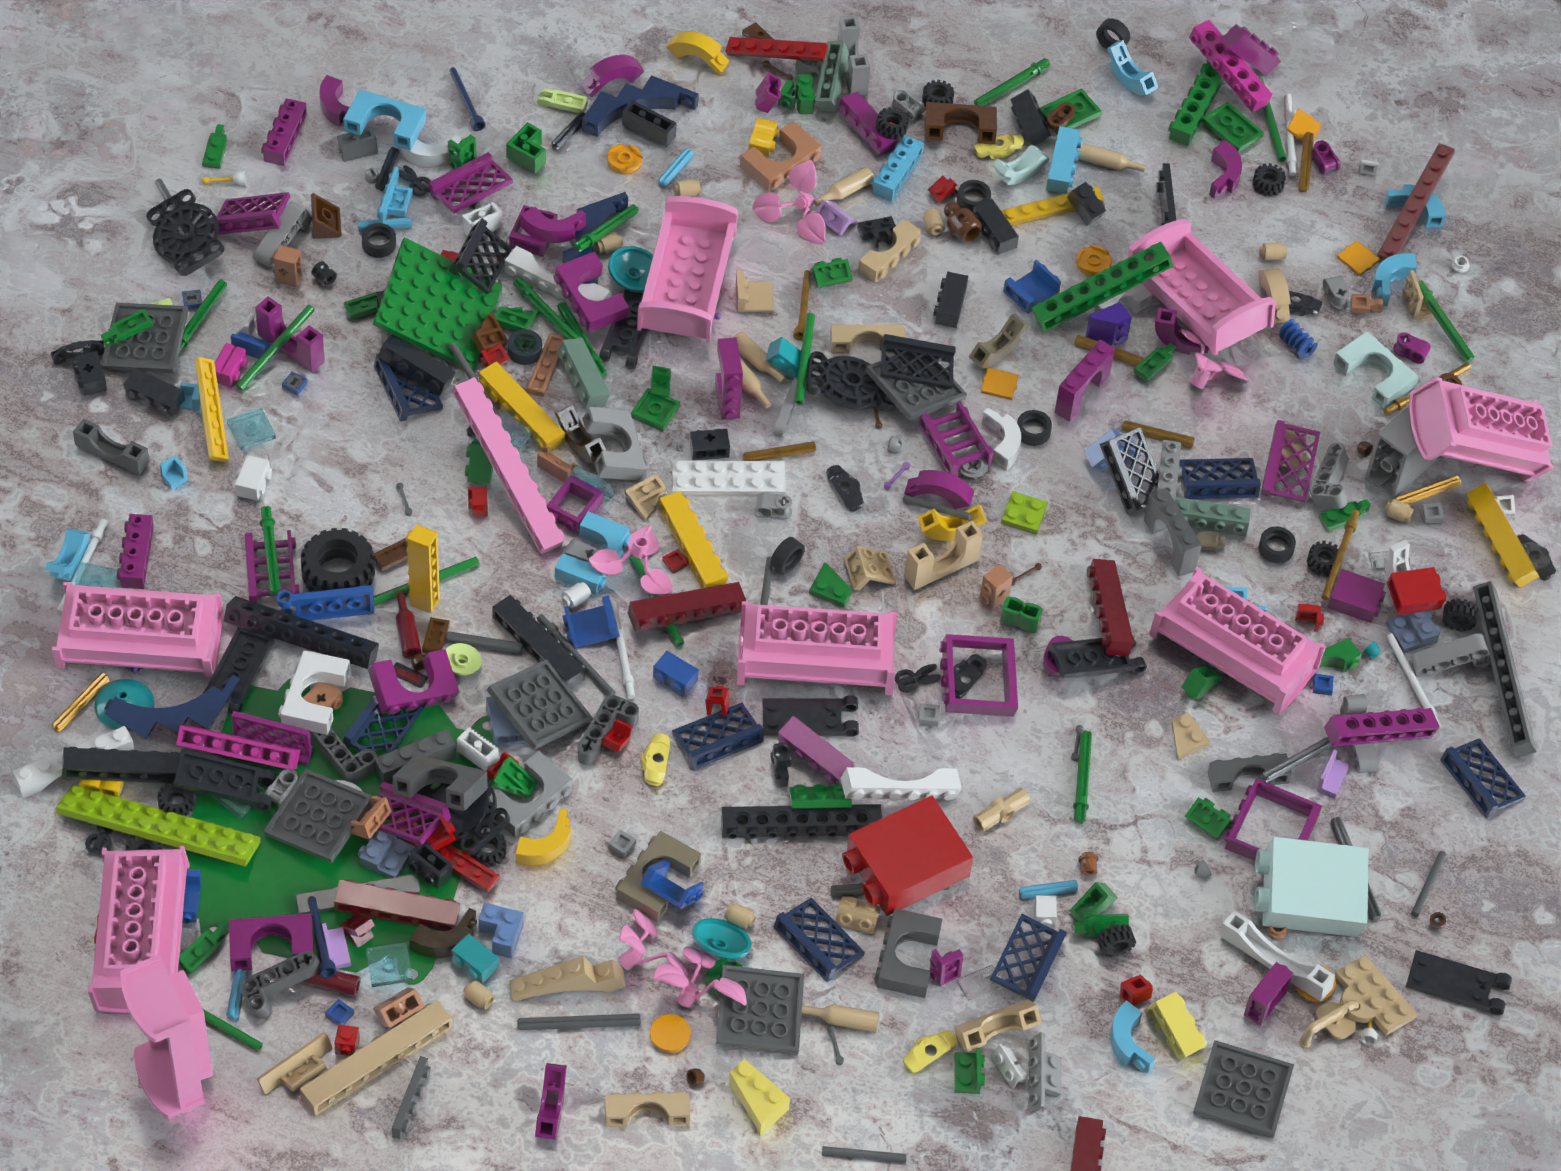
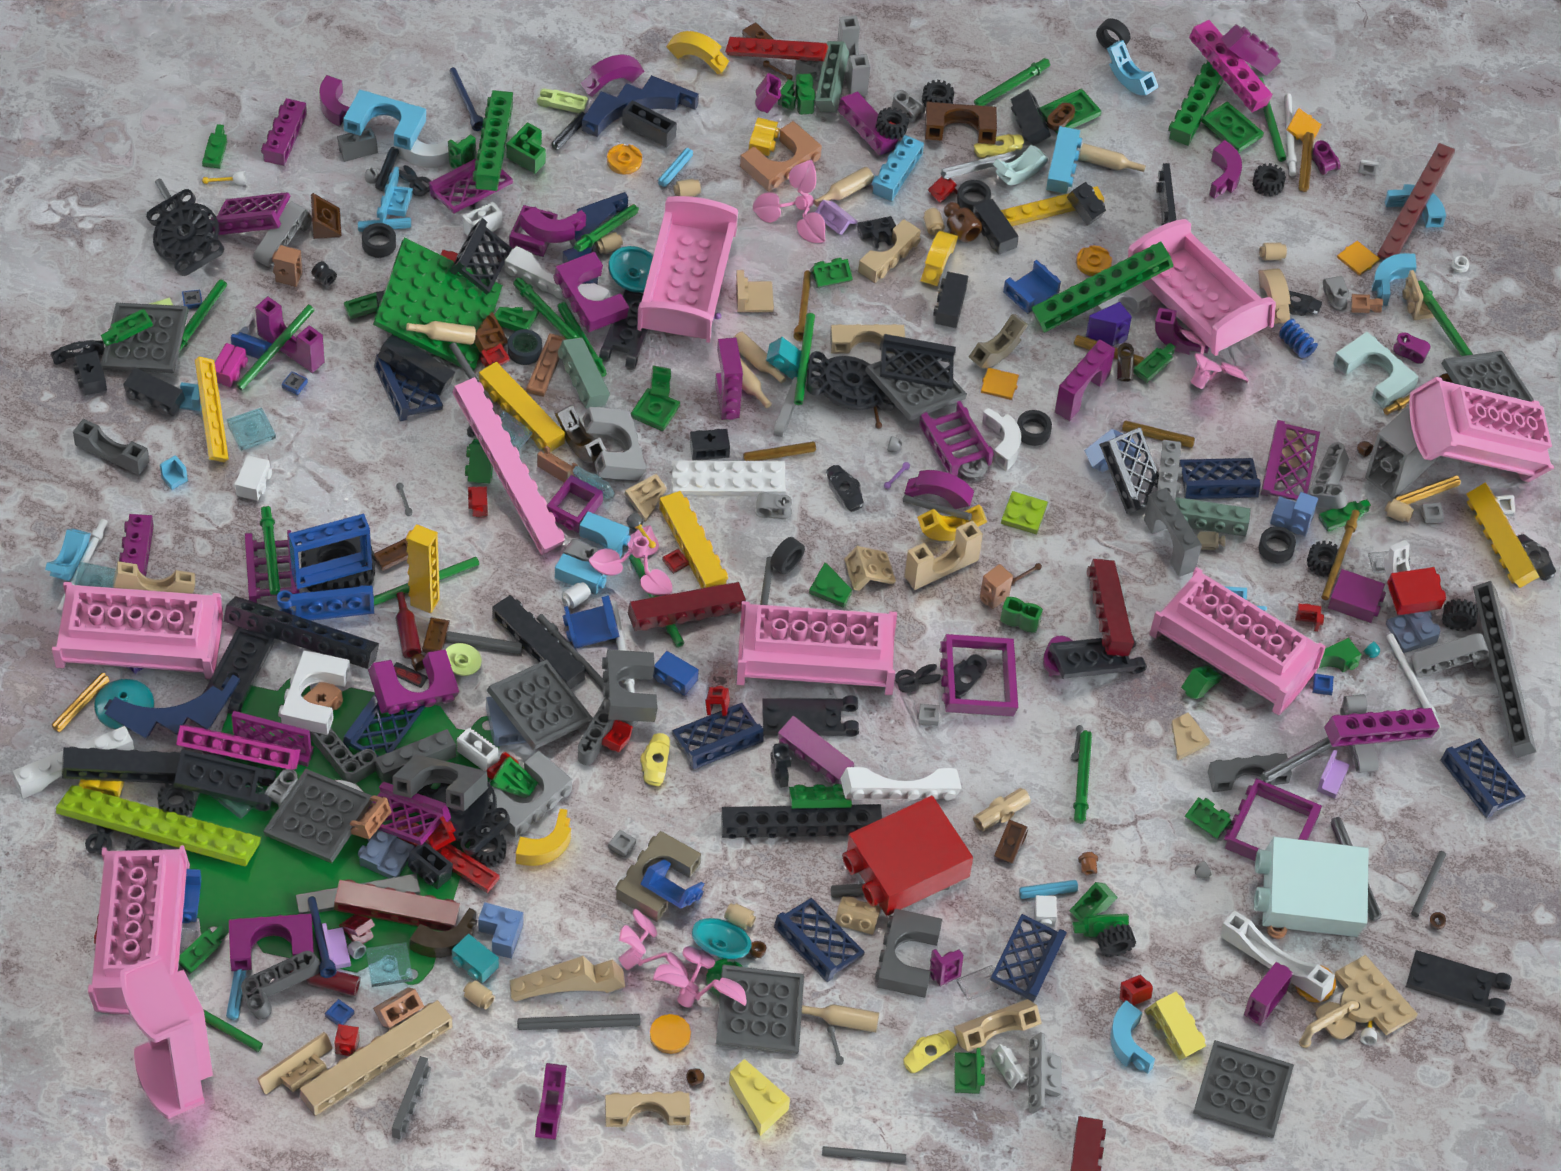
(129, 577): none -> tan arch
(328, 534): none -> blue window
(356, 949): none -> light grey hinge
(445, 331): none -> tan piece
(493, 140): none -> green brick
(620, 702): none -> dark grey arch
(636, 522): none -> dark grey hinge
(761, 949): none -> reddish brown hinge
(941, 248): none -> yellow arch
(980, 164): none -> axle
(1011, 840): none -> reddish brown plate
(1125, 363): none -> dark brown piece
(1295, 515): none -> medium blue brick
(1488, 373): none -> dark grey plate

